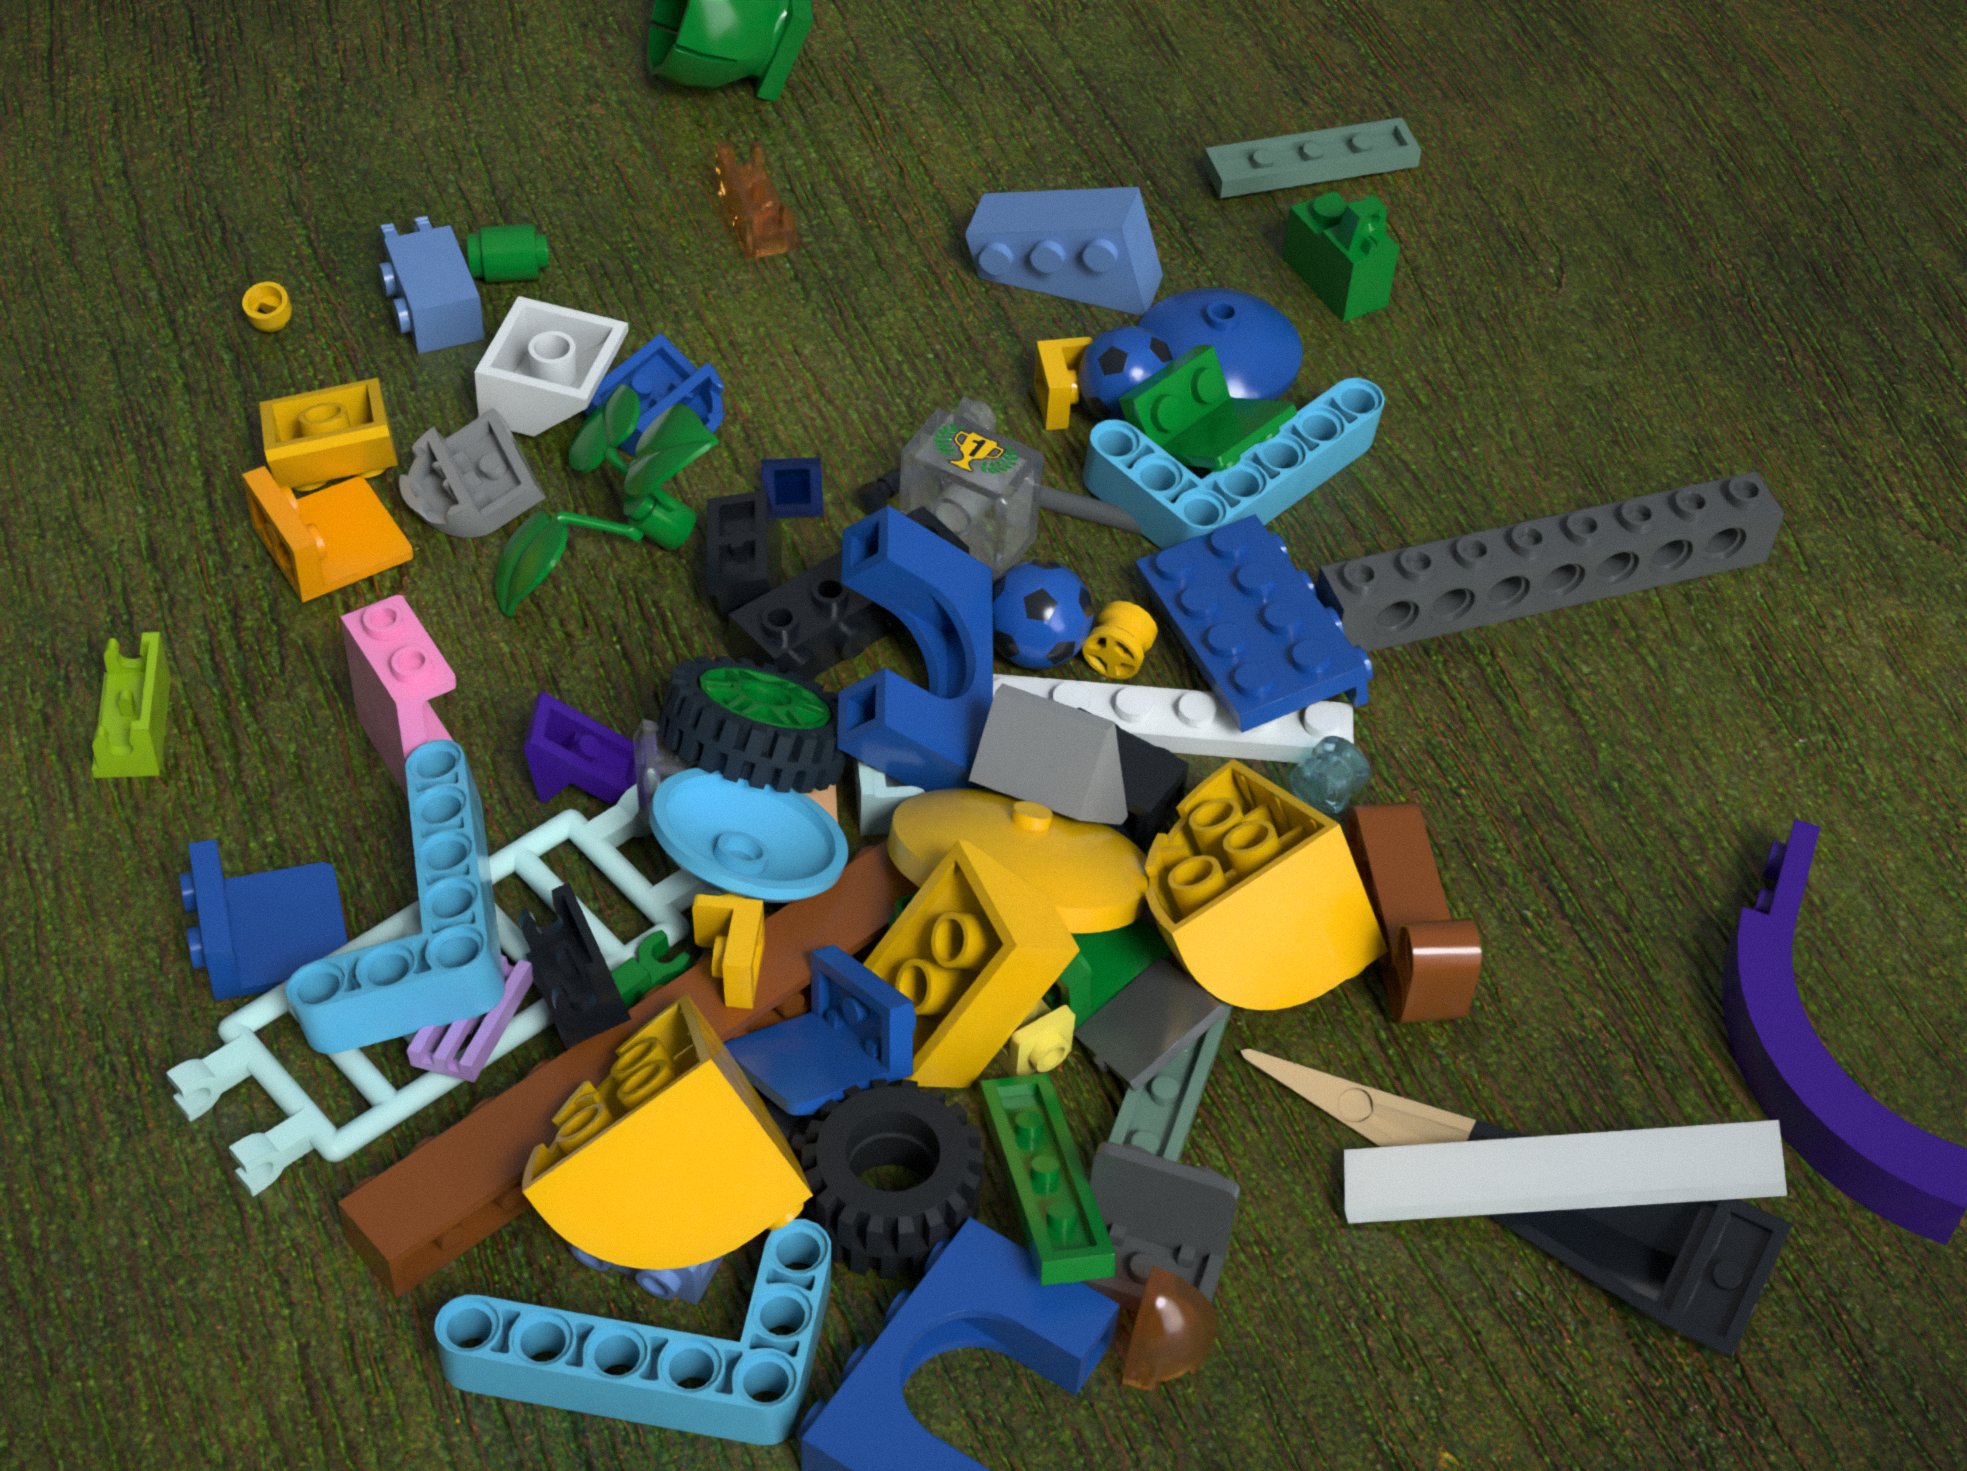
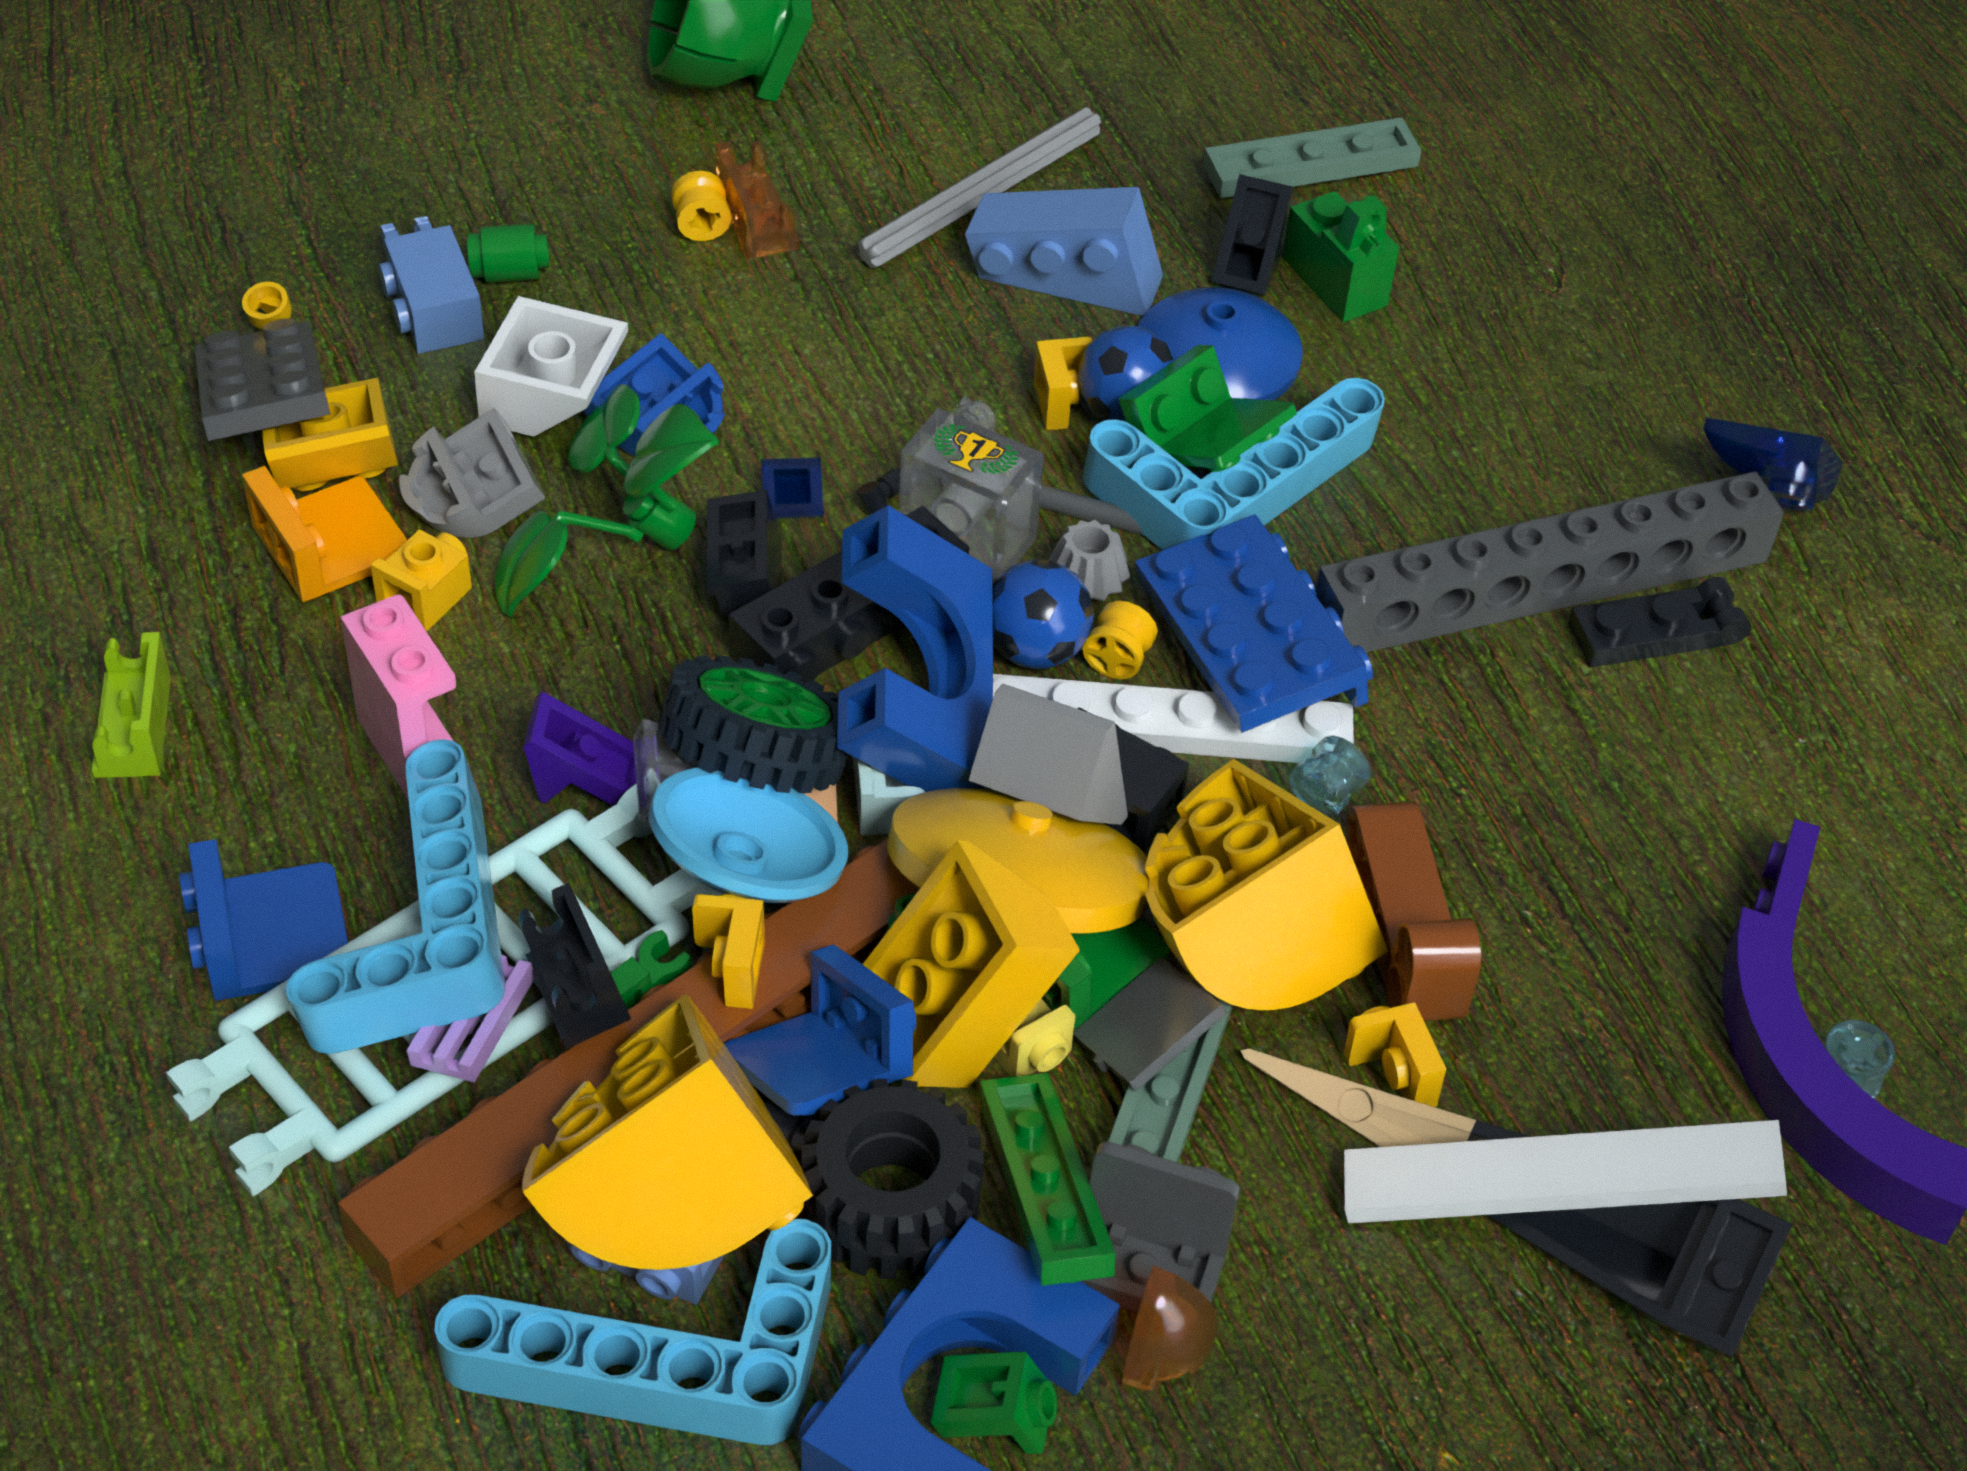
(259, 379): none -> dark grey plate
(427, 573): none -> yellow brick
(703, 192): none -> yellow wheel
(966, 194): none -> light grey axle
(995, 1397): none -> green bracket
(1094, 556): none -> light grey piece
(1253, 235): none -> black slope
(1405, 1047): none -> yellow bracket
(1659, 624): none -> black plate
(1791, 464): none -> clear blue slope
(1861, 1046): none -> clear light blue wheel

